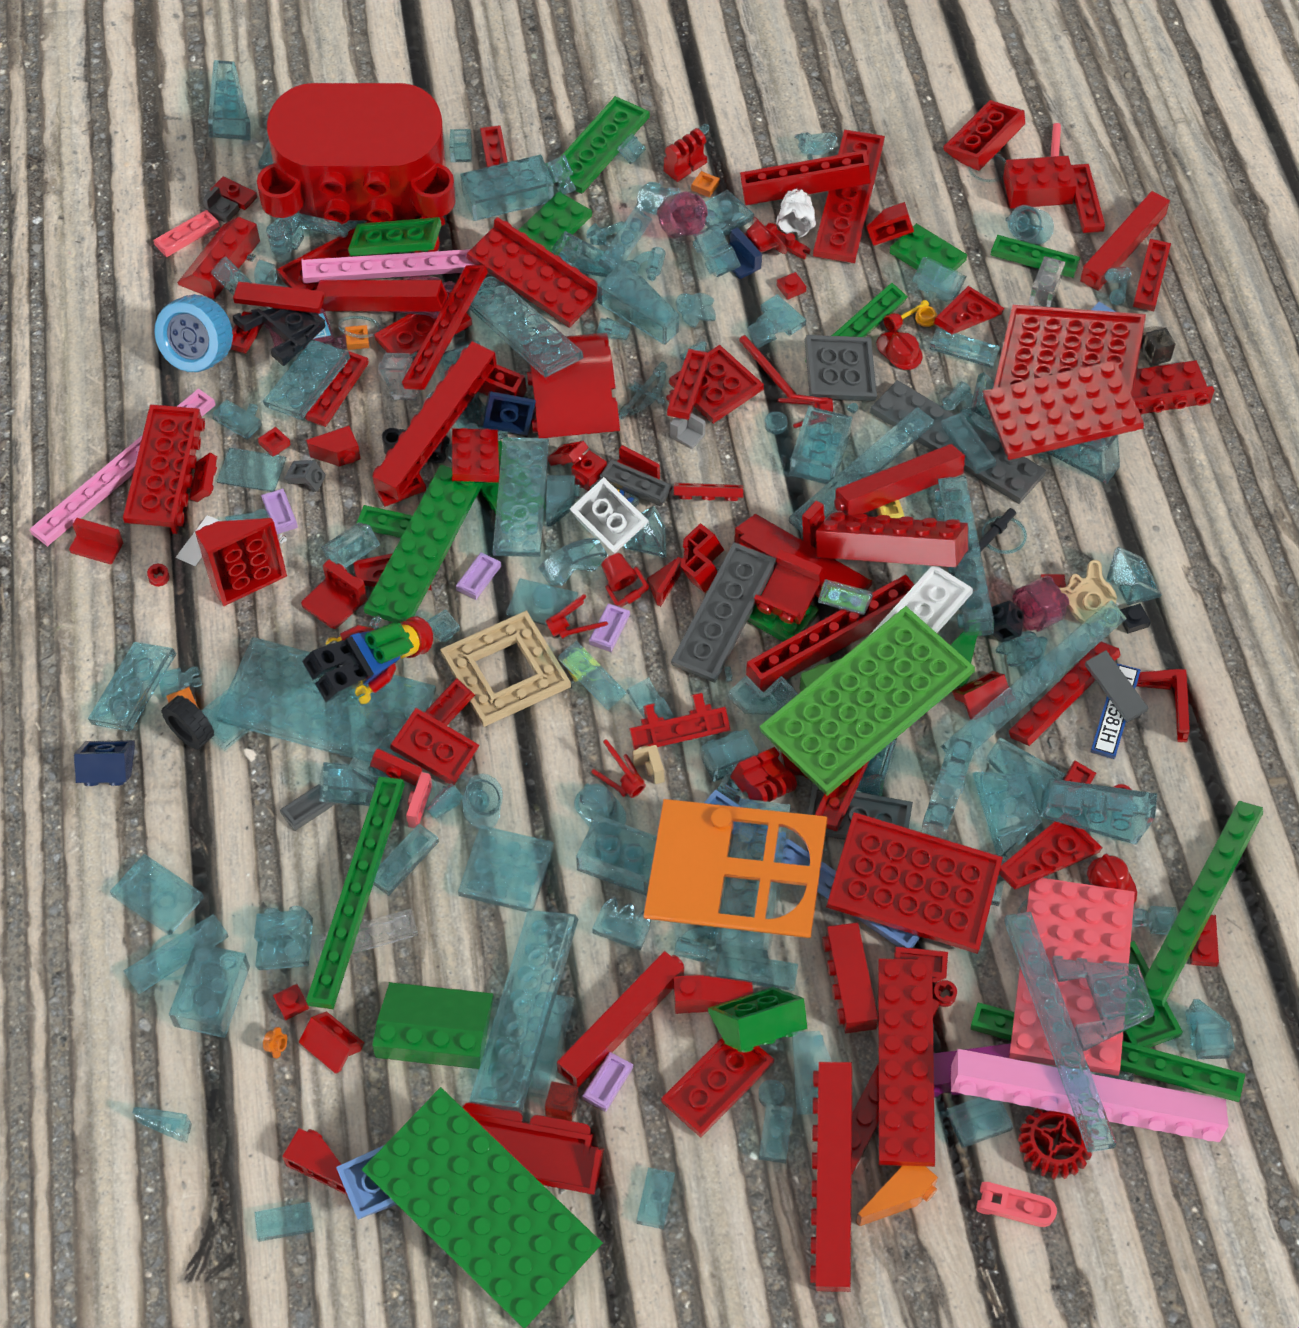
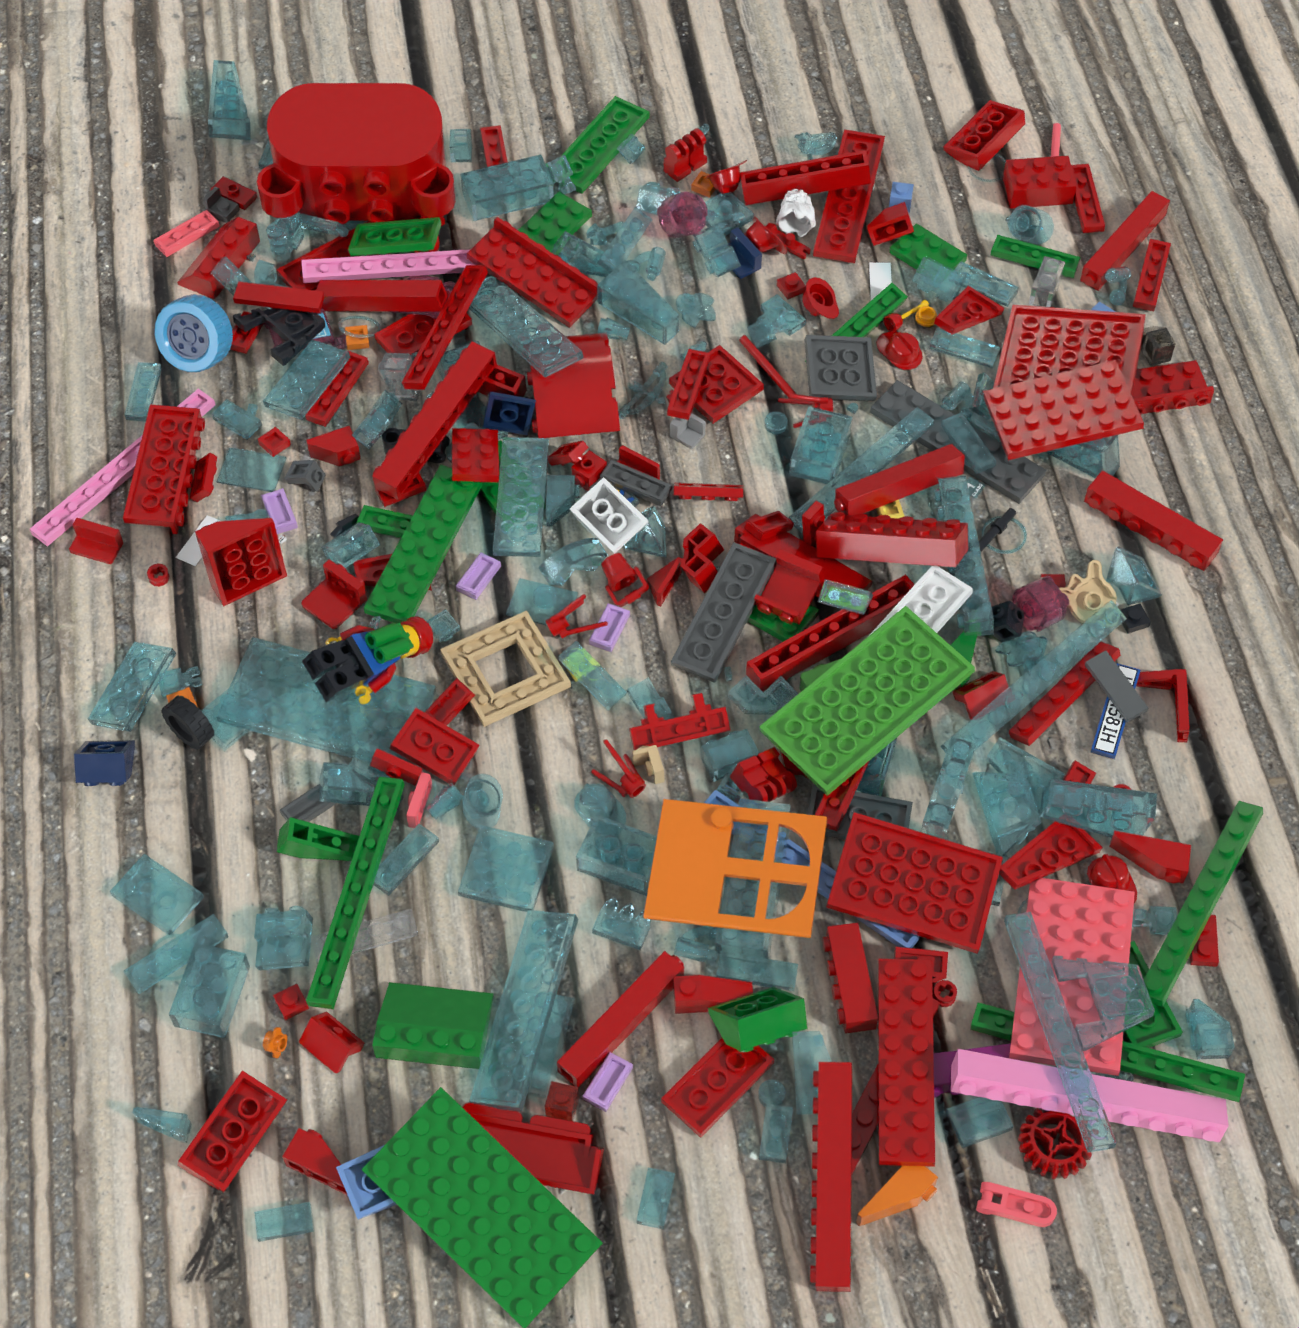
(142, 391): none -> clear light blue plate
(232, 1132): none -> red slope
(315, 841): none -> green slope
(344, 525): none -> black bar
(377, 419): none -> clear light blue slope
(727, 179): none -> red piece
(769, 525): none -> red tile
(820, 298): none -> red piece
(879, 277): none -> white sticker
(901, 193): none -> medium blue brick
(975, 487): none -> clear light blue sticker
(987, 284): none -> clear light blue plate
(1153, 520): none -> red brick
(1158, 857): none -> red slope

